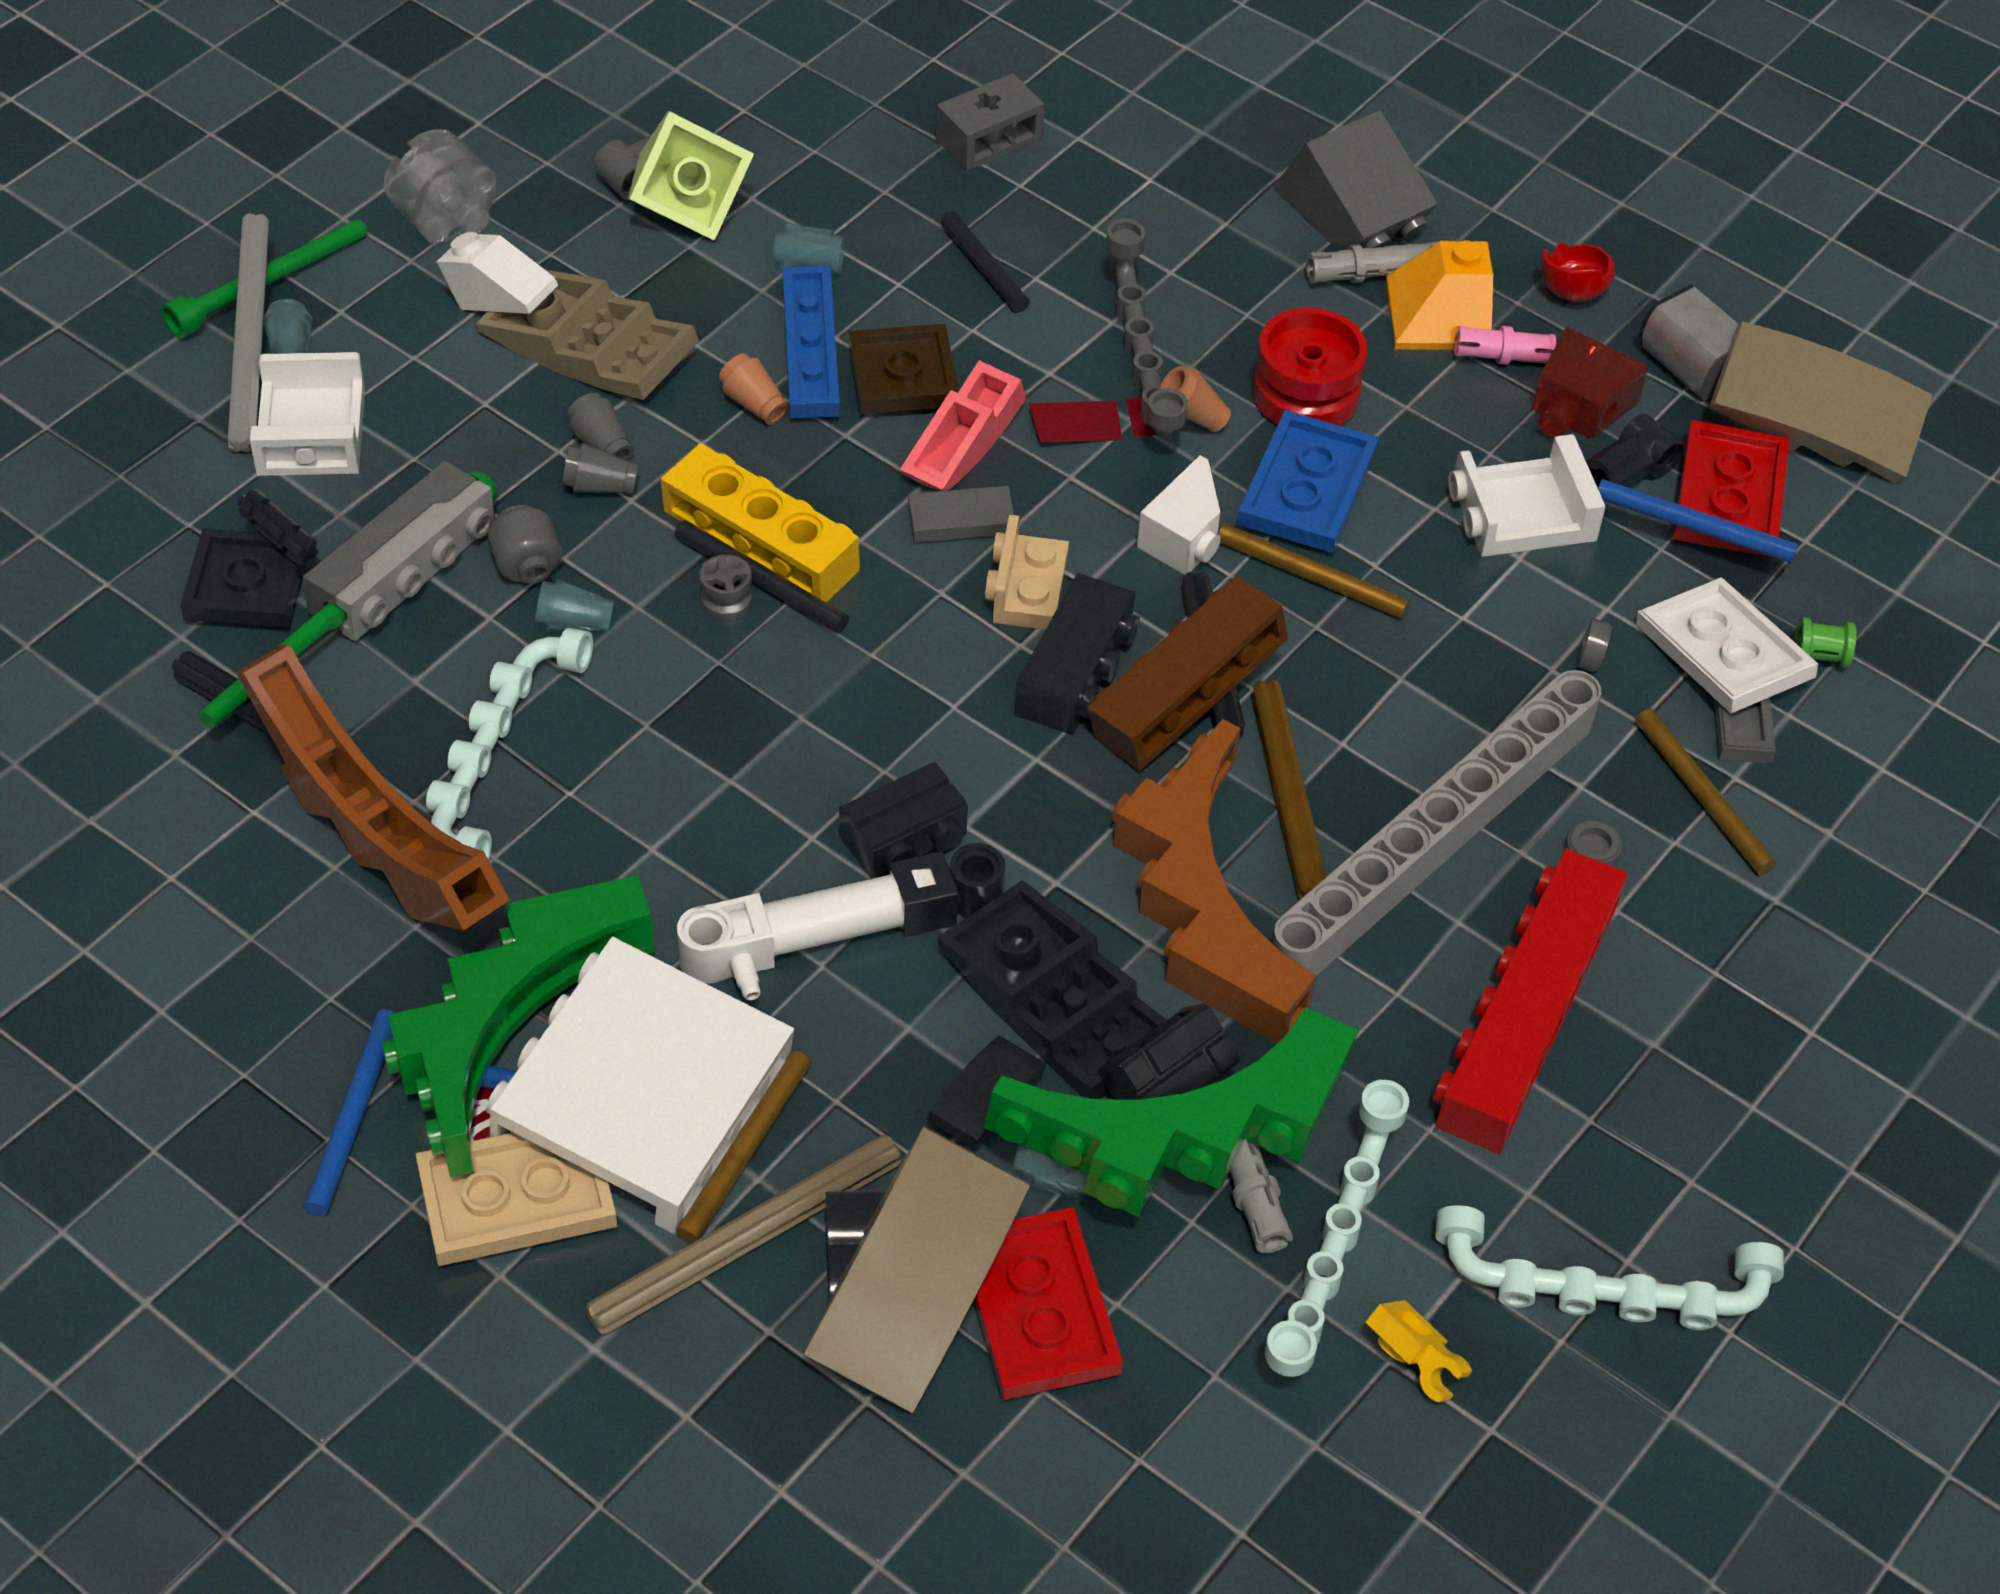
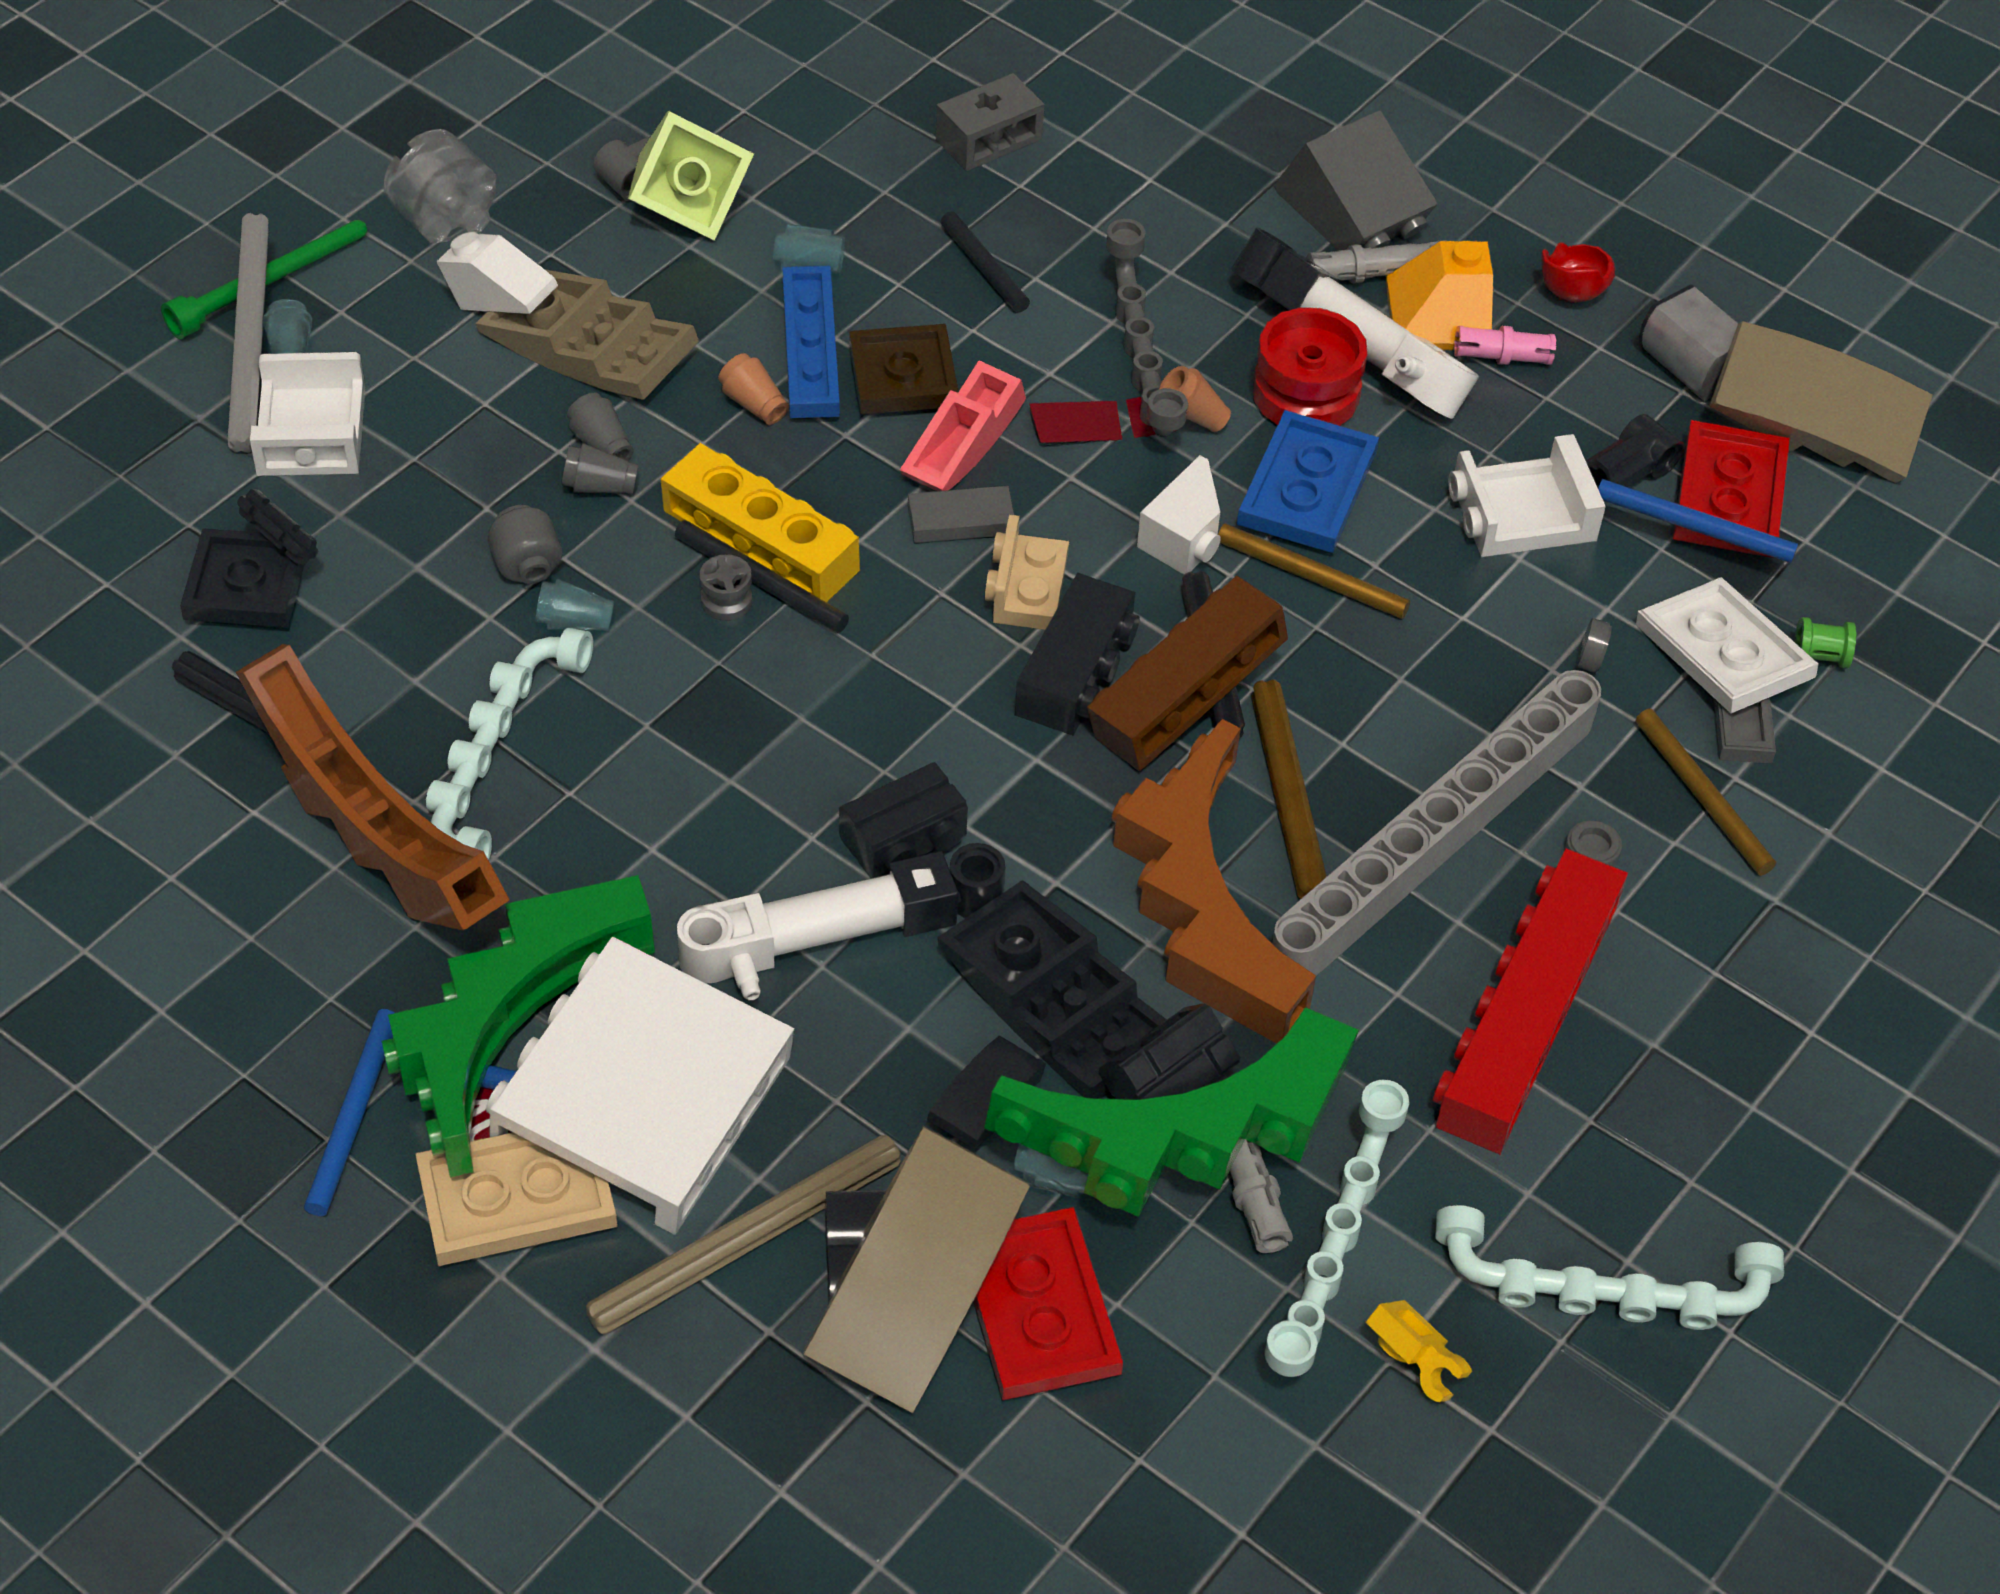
(385, 563): piece -> none
(743, 1147): pearl gold bar -> none
(1404, 357): none -> white piece
(1586, 386): clear red torso -> none

